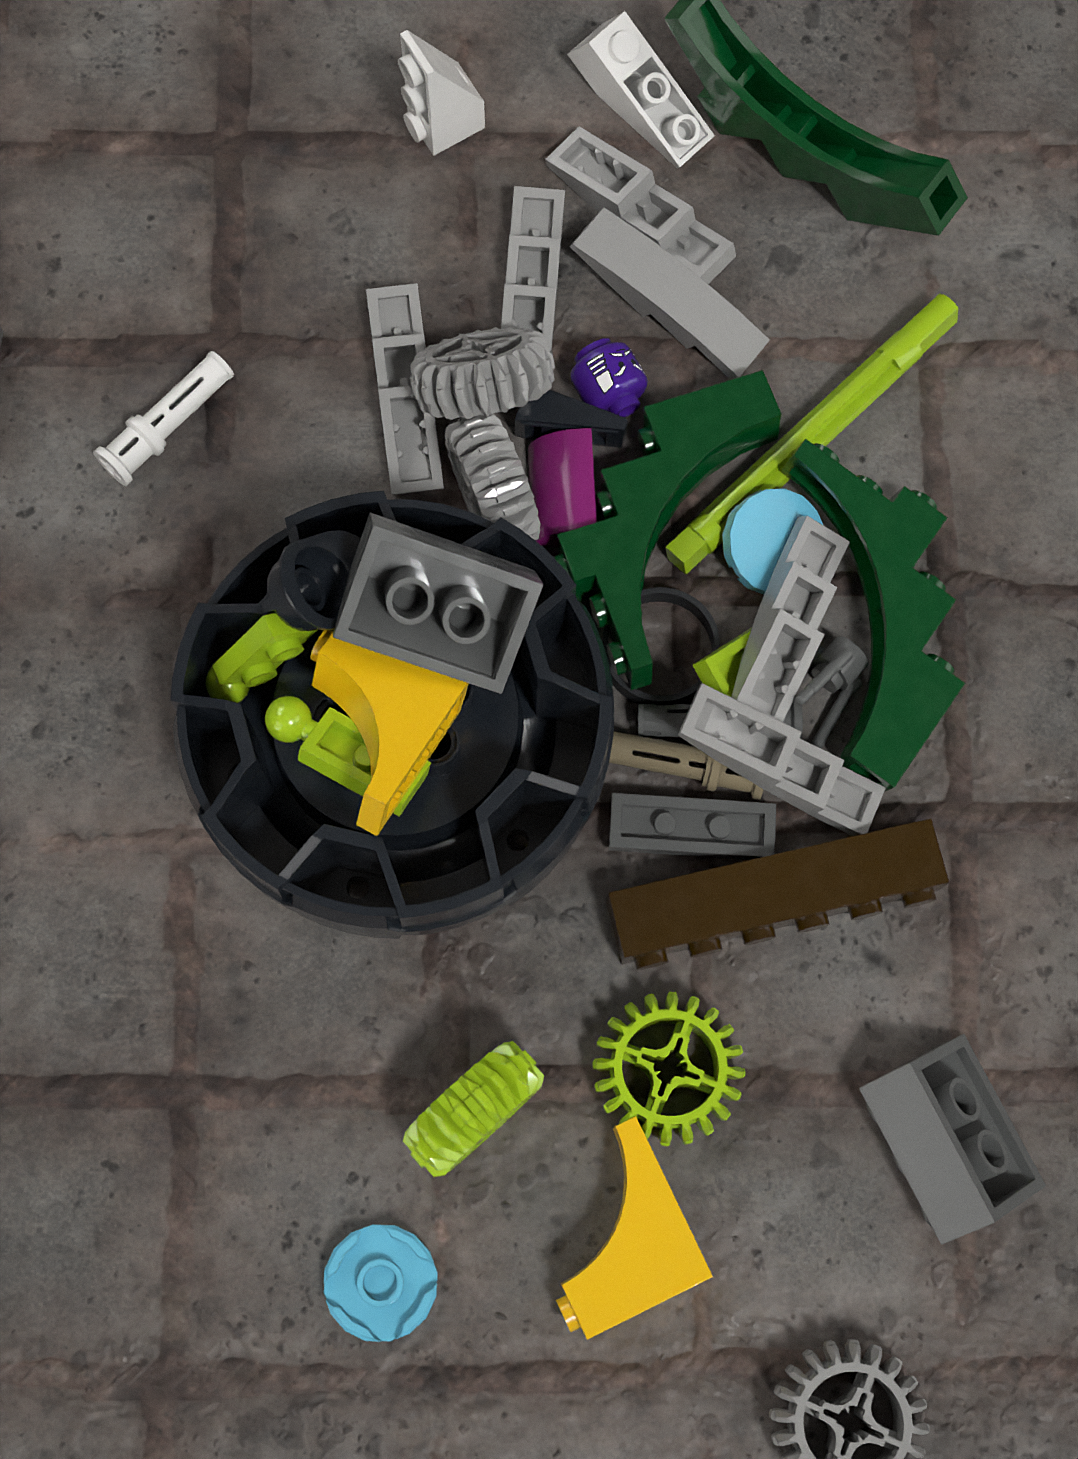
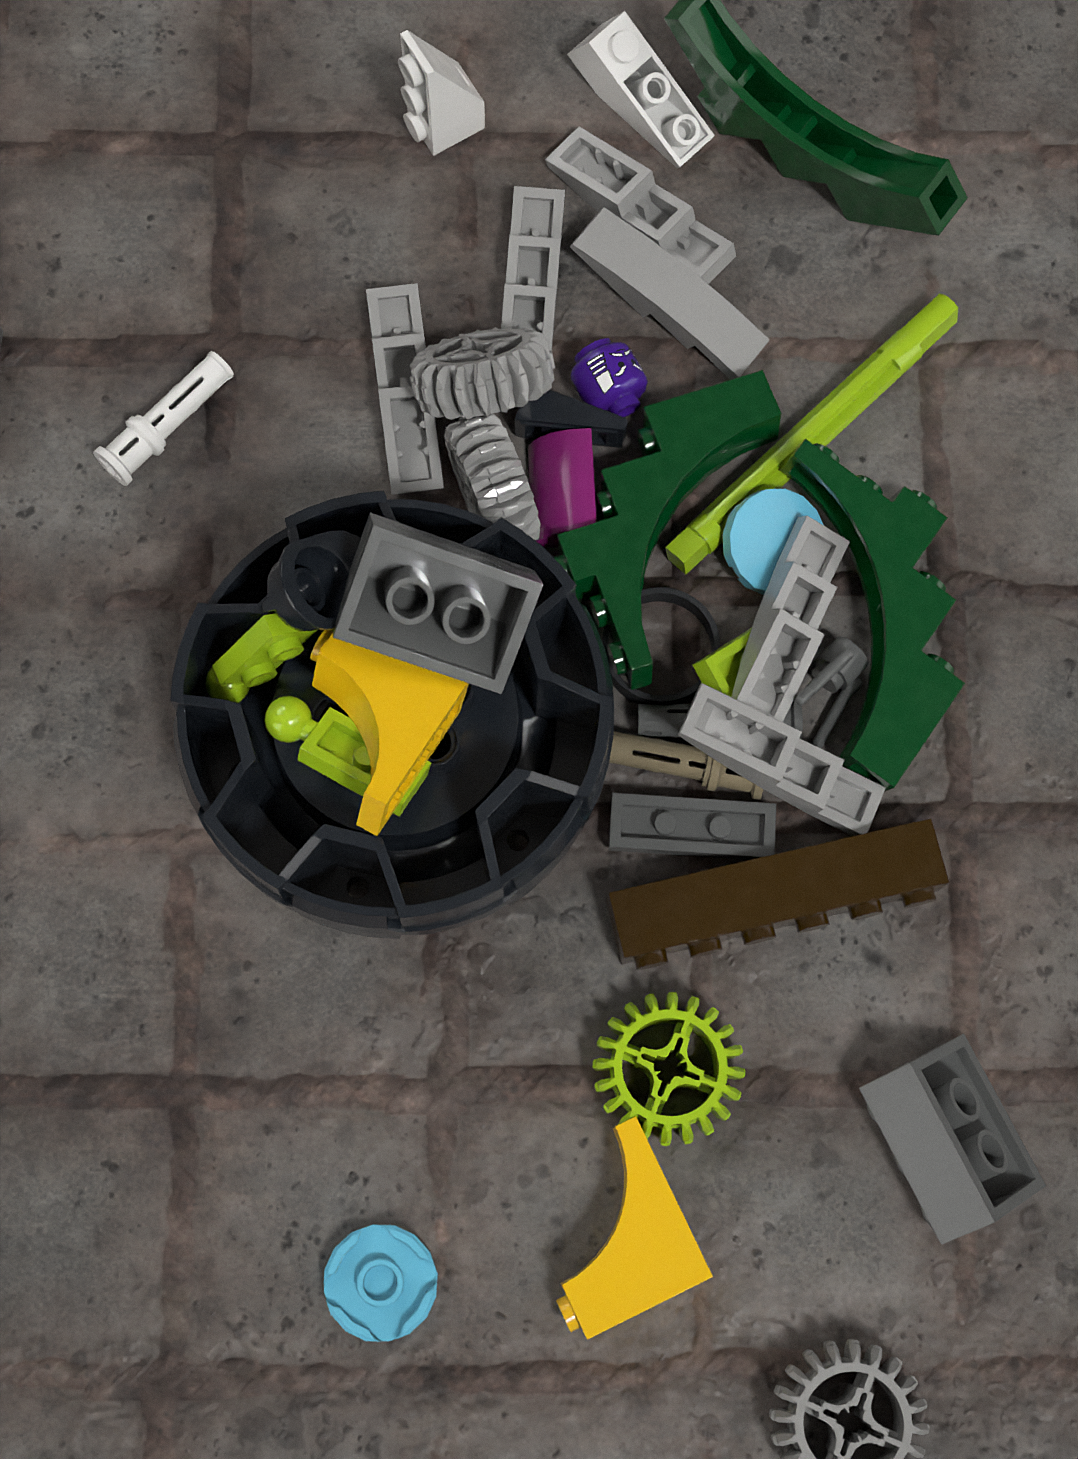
(473, 1108): lime gear -> none

